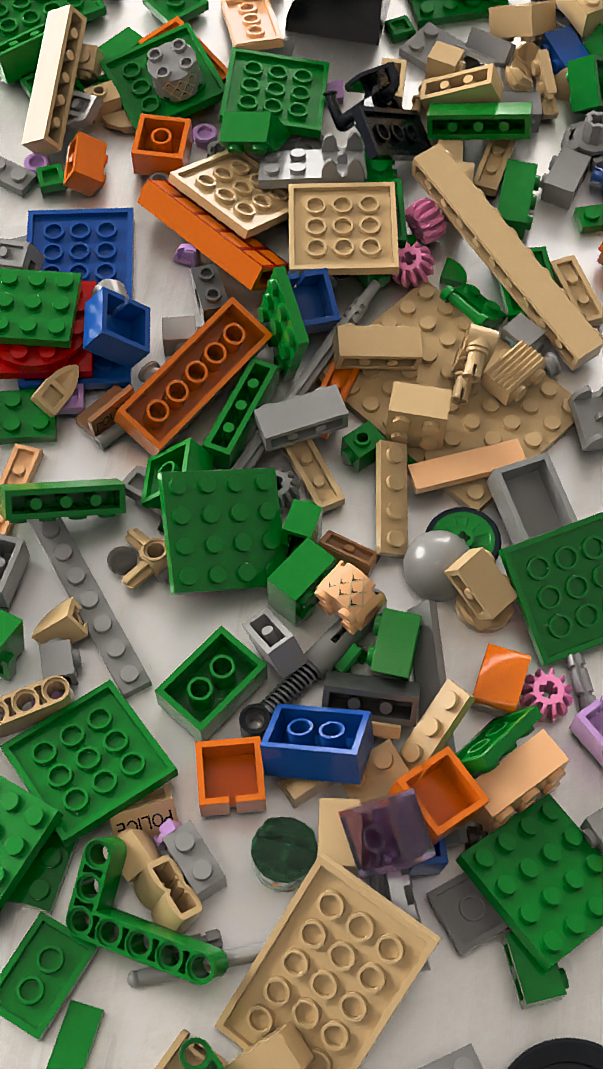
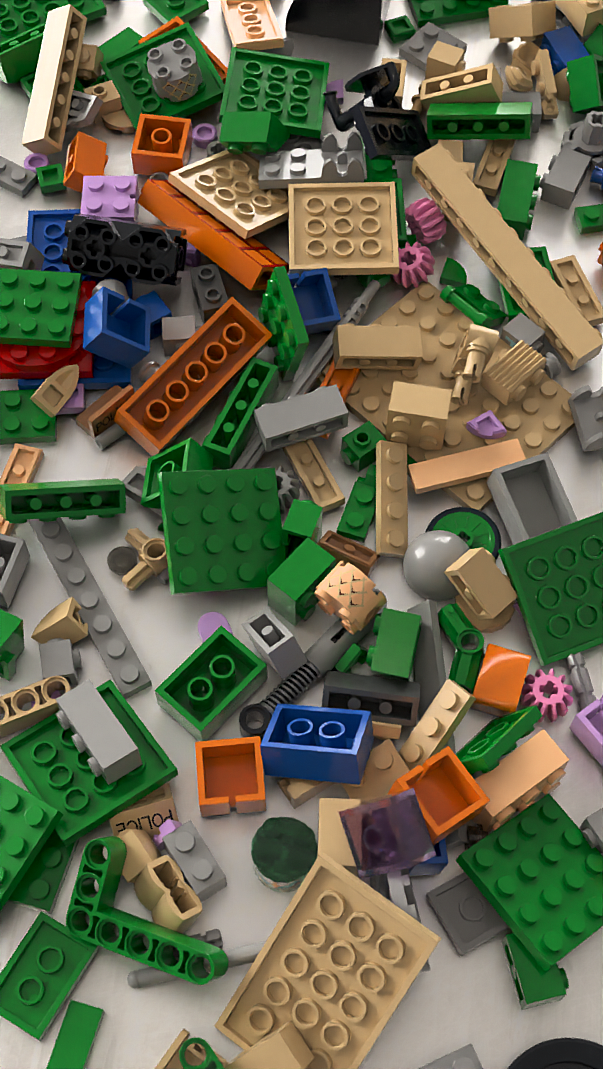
(97, 732): none -> light grey brick
(111, 197): none -> lavender piece
(125, 249): none -> black brick
(157, 310): none -> blue brick
(210, 623): none -> lavender tile
(360, 508): none -> green hinge
(461, 632): none -> green piece
(486, 426): none -> lavender tile
(488, 48): light grey panel -> none

